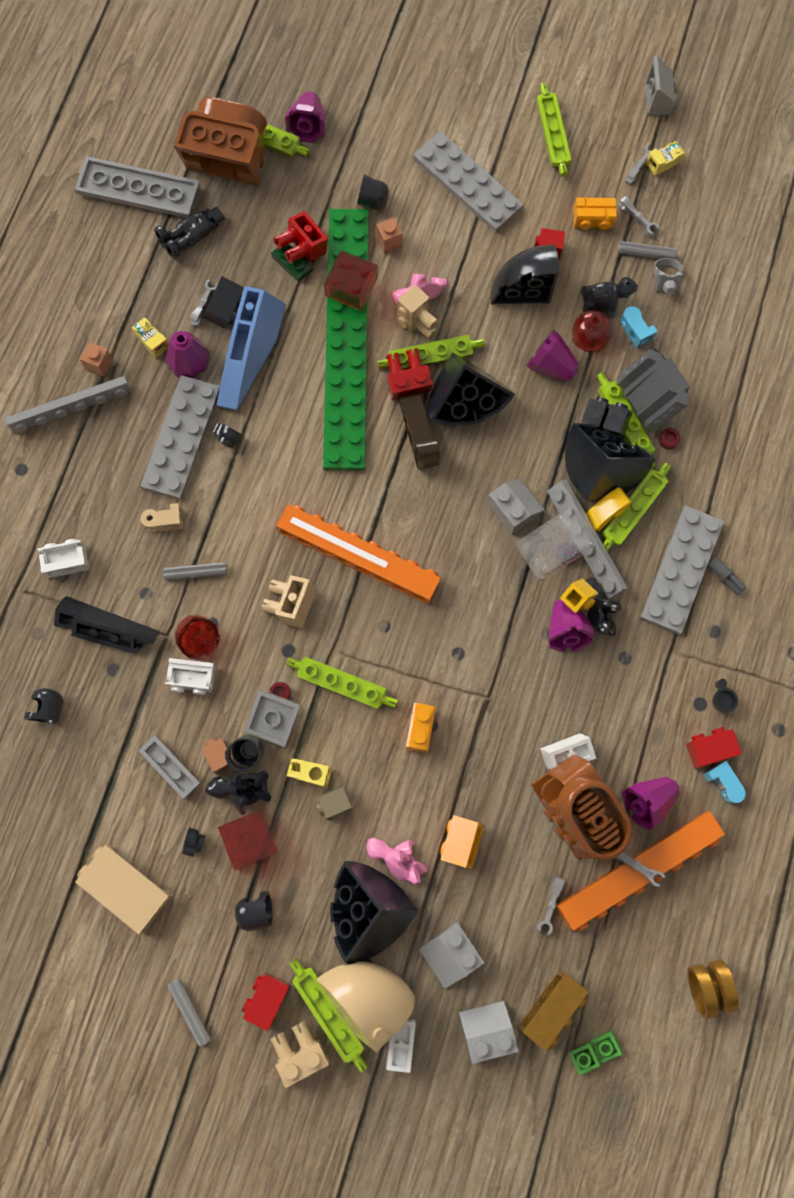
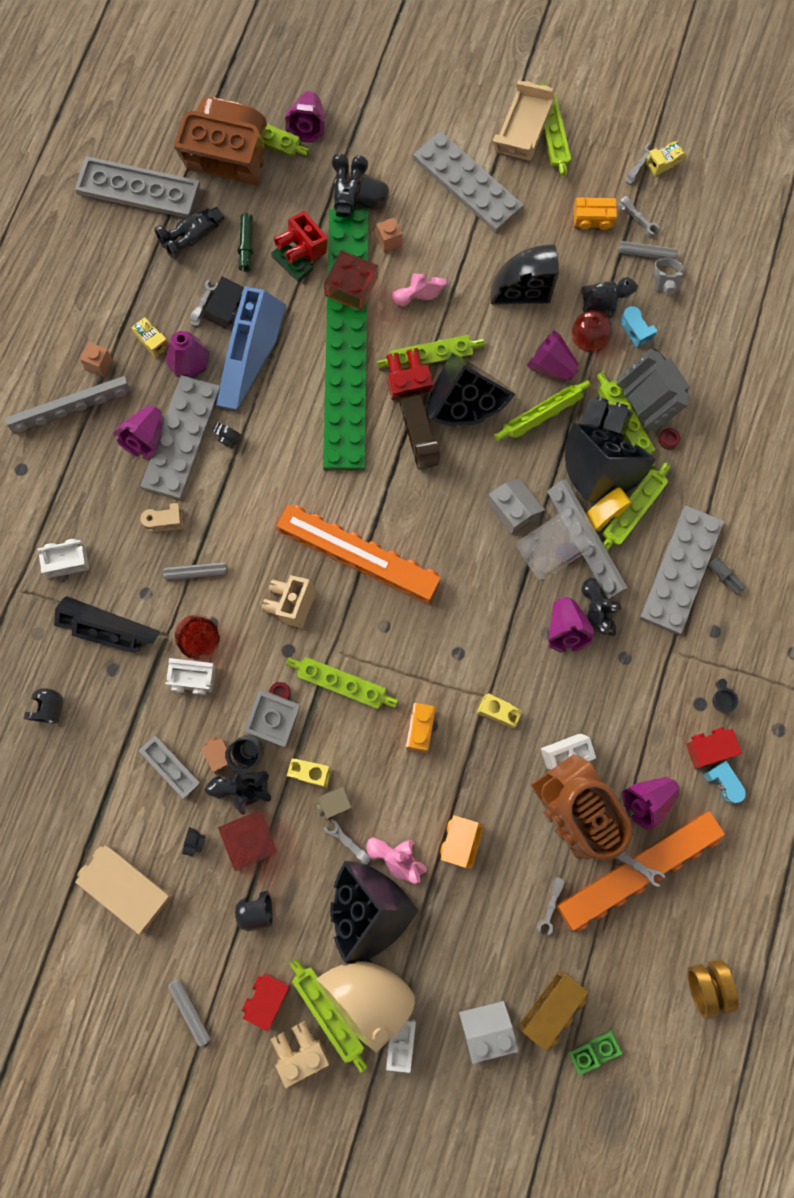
(141, 432): none -> magenta cone
(245, 249): none -> dark green pin
(347, 192): none -> black piece
(360, 854): none -> light grey piece
(414, 314): tan brick -> none
(451, 955): light grey slope -> none
(499, 711): none -> light yellow leg
(525, 120): none -> tan panel
(543, 411): none -> lime plate
(550, 236): red brick -> none
(579, 596): yellow brick -> none
(660, 88): light grey slope -> none

